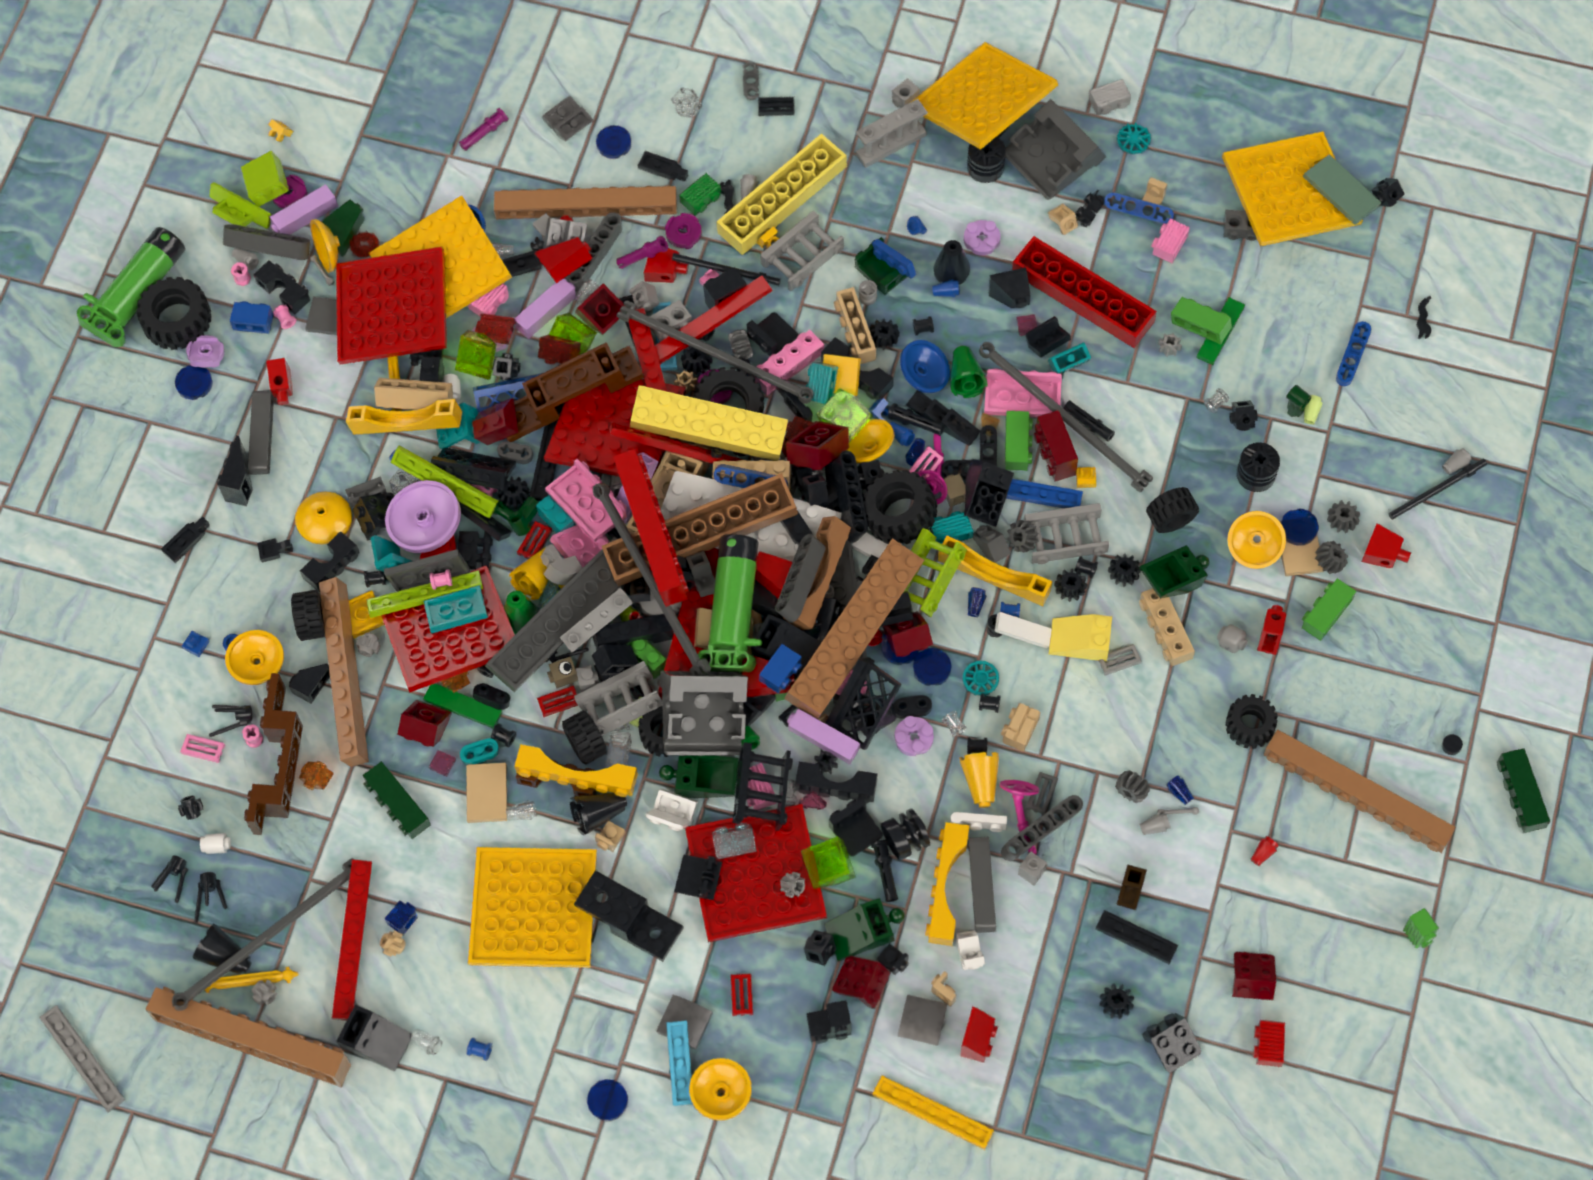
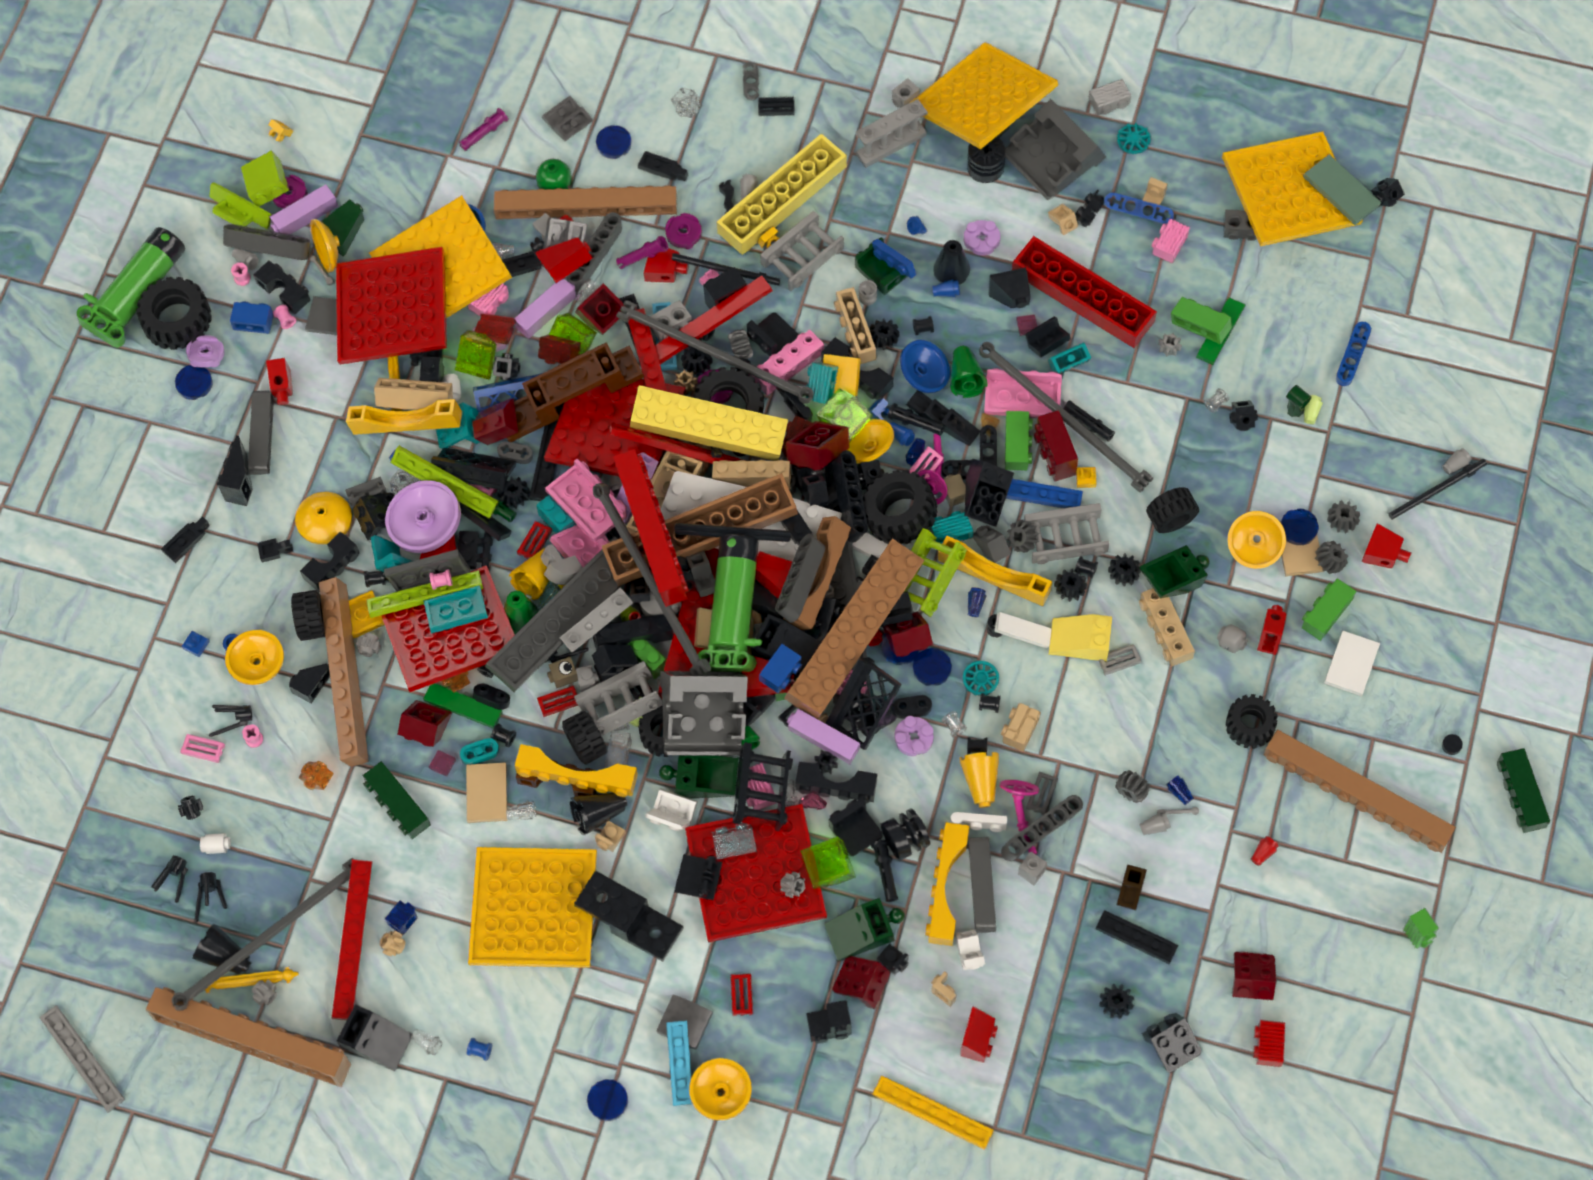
(282, 728): reddish brown bracket -> none
(363, 251): clear red gear -> none
(521, 519): dark green piece -> none
(553, 174): none -> green cylinder
(644, 296): light grey brick -> none
(700, 194): green brick -> none
(719, 531): none -> black axle
(750, 474): blue beam -> none
(819, 947): black brick -> none
(922, 1020): flat silver slope -> none
(1010, 609): blue bush -> none
(1258, 467): black wheel -> none
(1352, 663): none -> white tile
(1422, 325): black hair -> none

